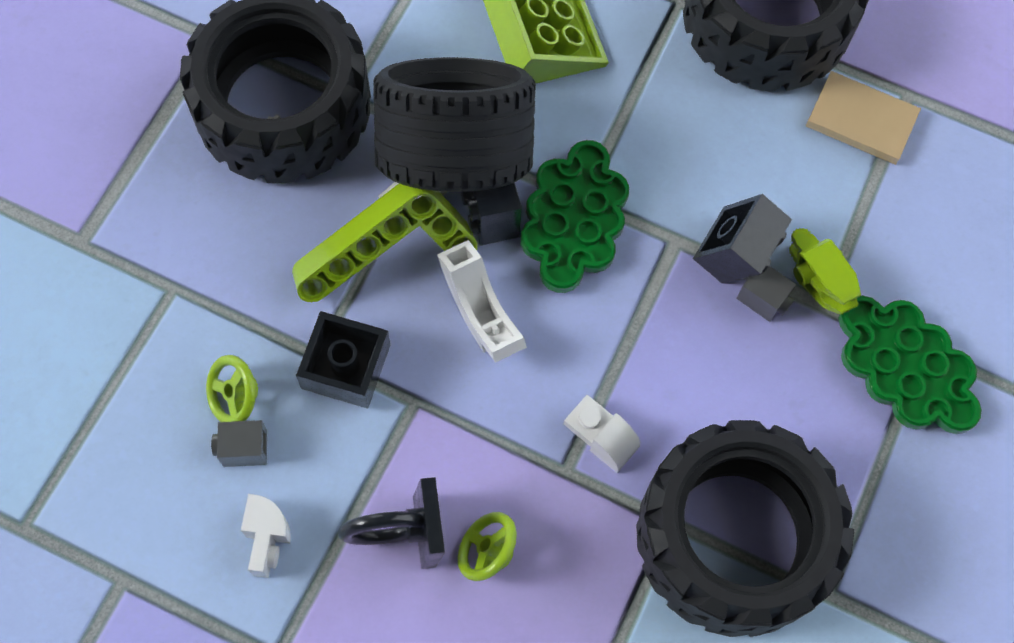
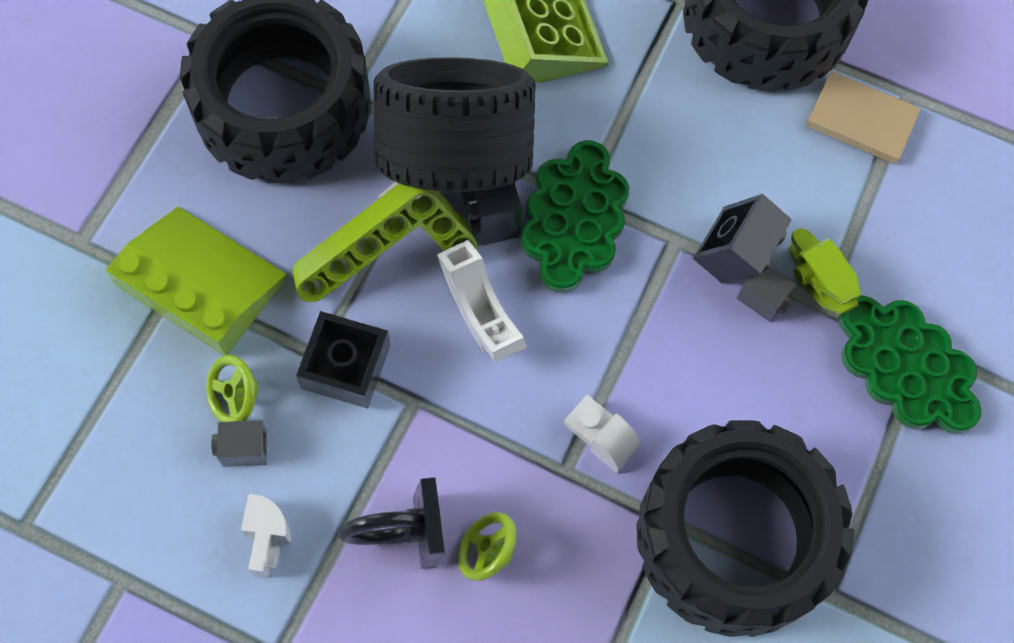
(196, 278): none -> lime slope

